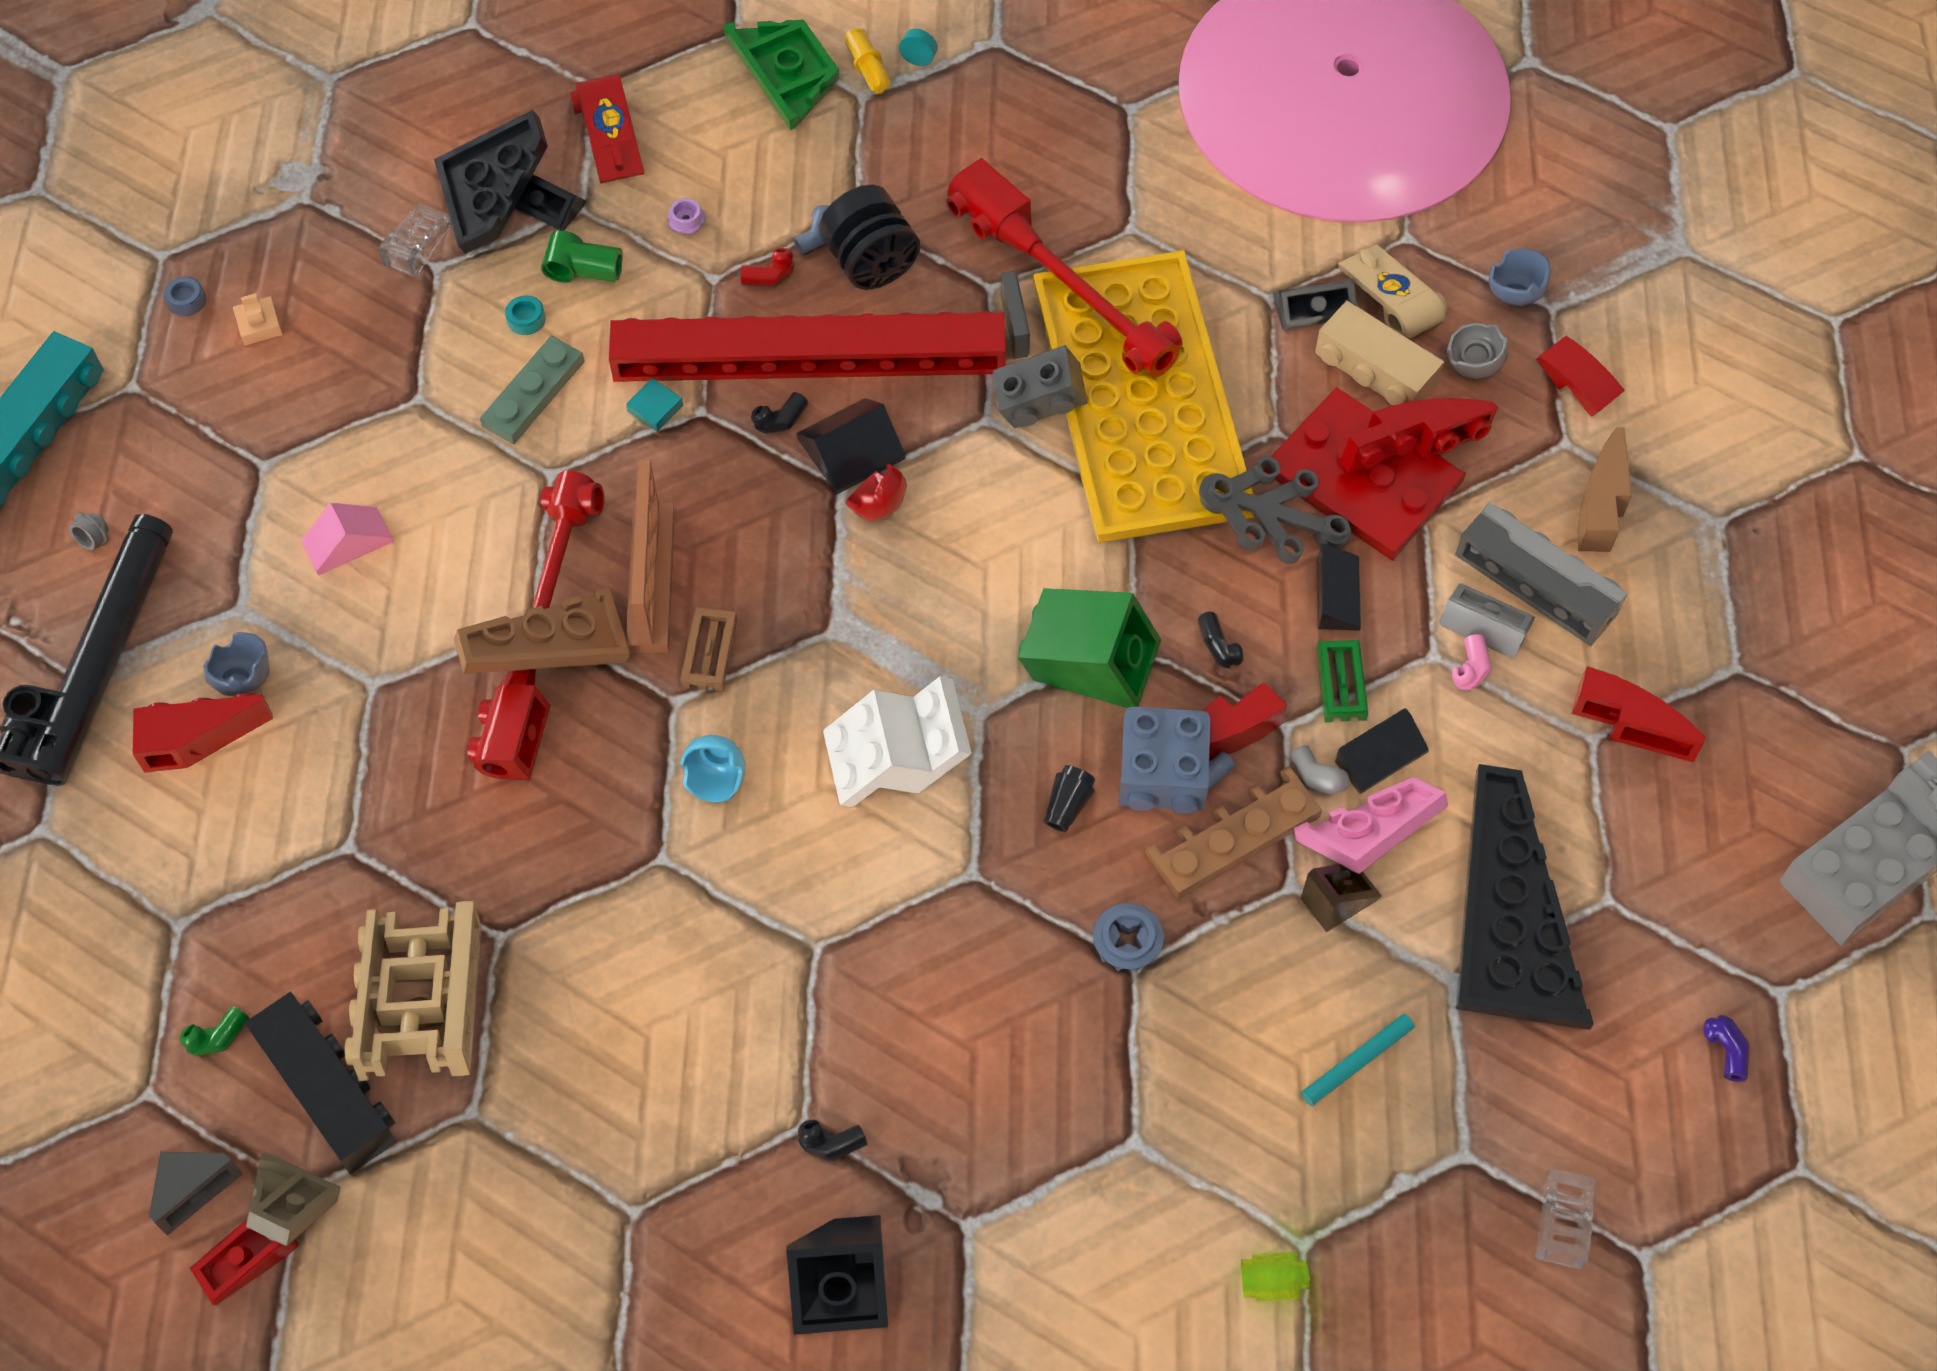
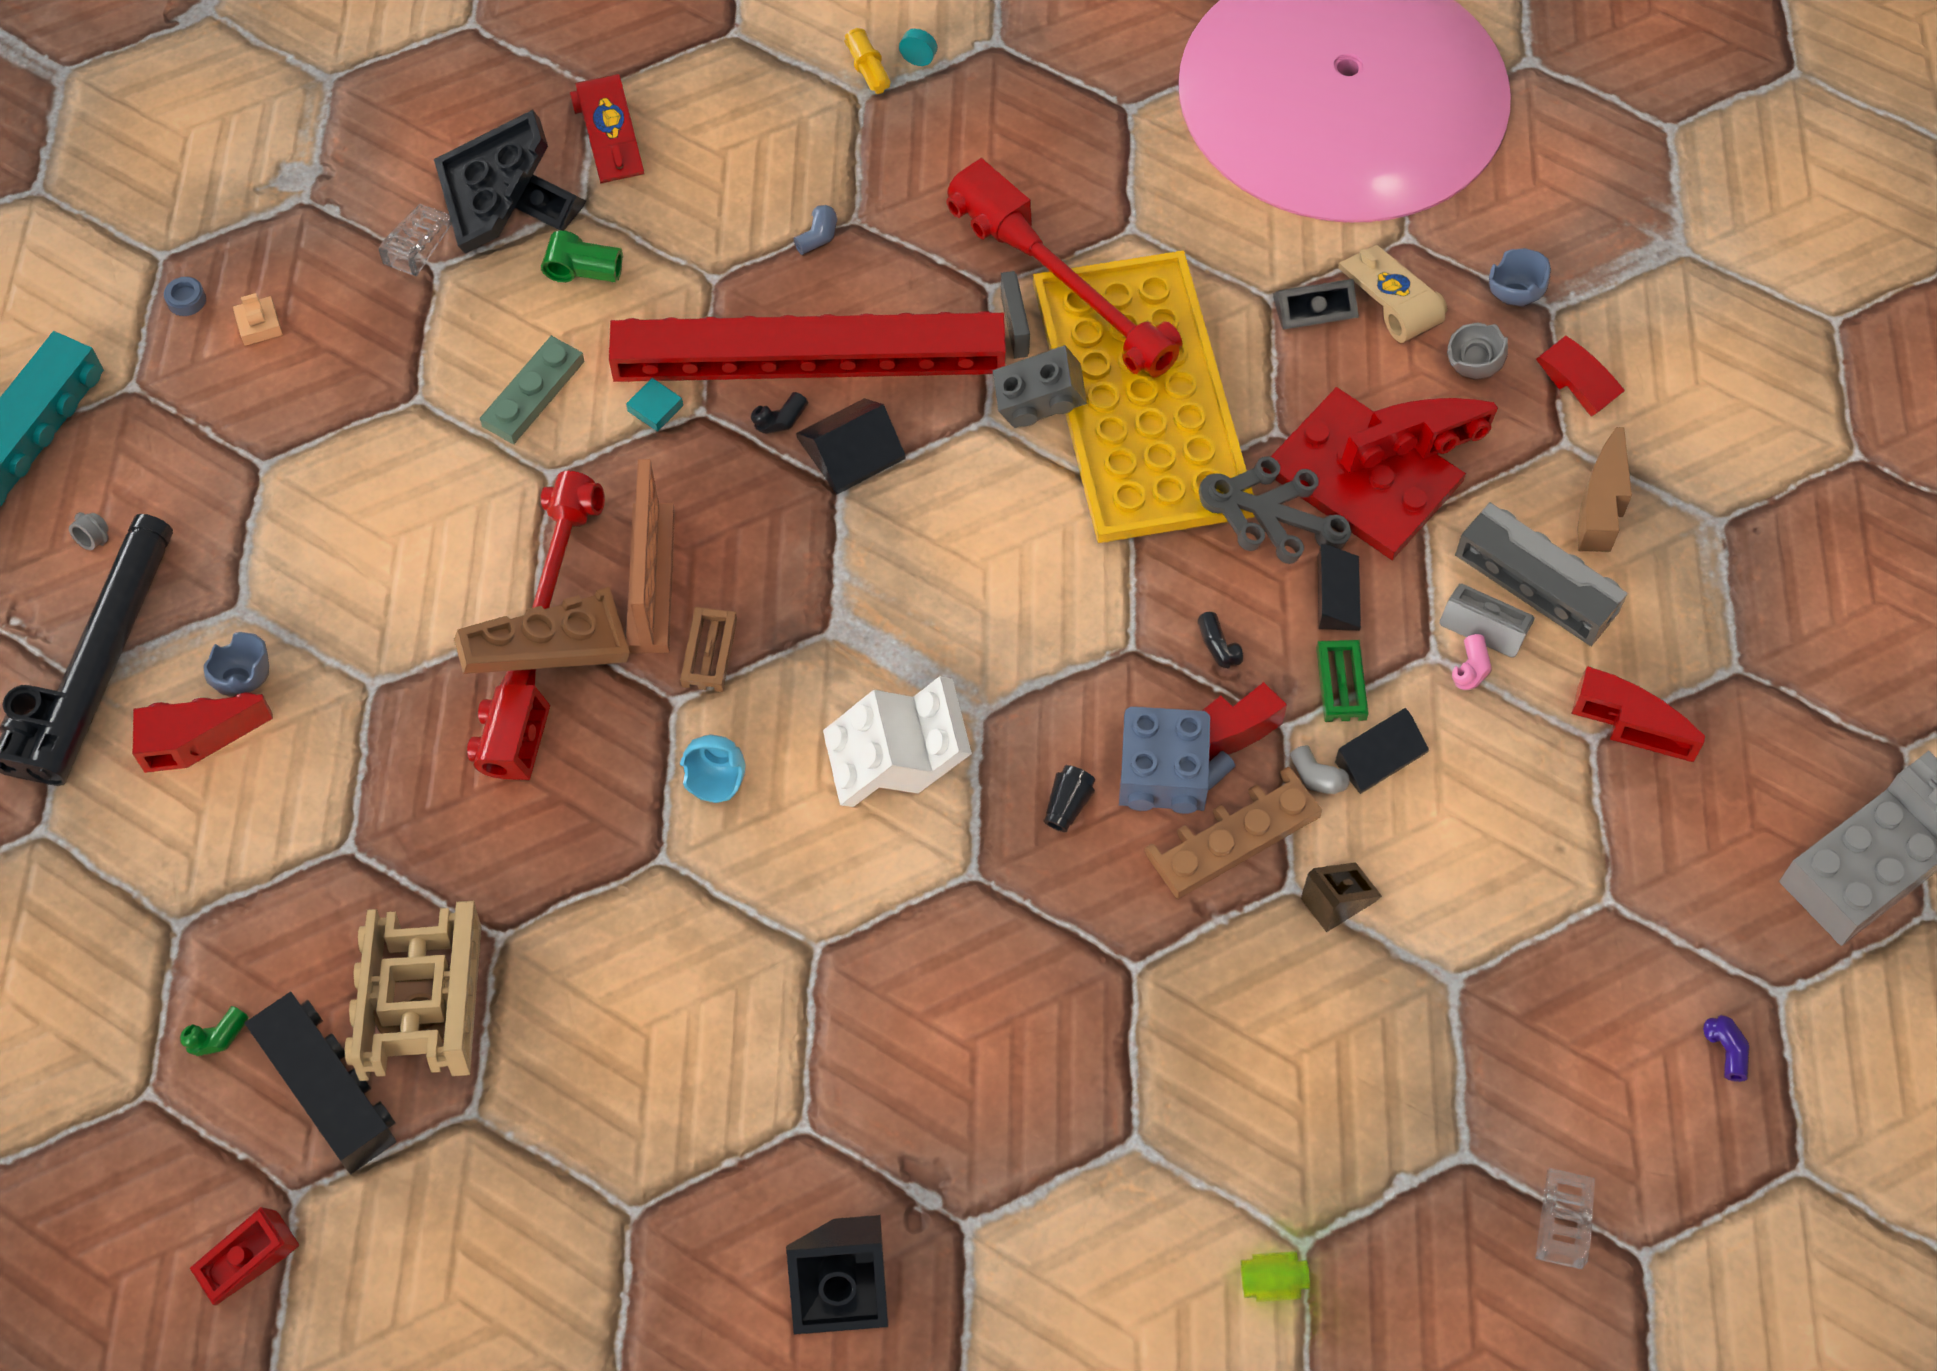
(186, 1184): dark grey slope -> none
(287, 1199): dark tan wing -> none
(344, 535): bright pink slope -> none
(525, 315): teal tile -> none
(689, 210): lavender plate -> none
(771, 273): red arm -> none
(786, 65): green wing -> none
(827, 1144): black arm -> none
(869, 237): black wheel -> none
(878, 495): red hair -> none
(1091, 644): green slope -> none
(1128, 918): sand blue gear -> none
(1357, 1059): teal bar -> none
(1372, 830): bright pink wing -> none
(1378, 356): tan brick -> none
(1513, 925): black wing -> none

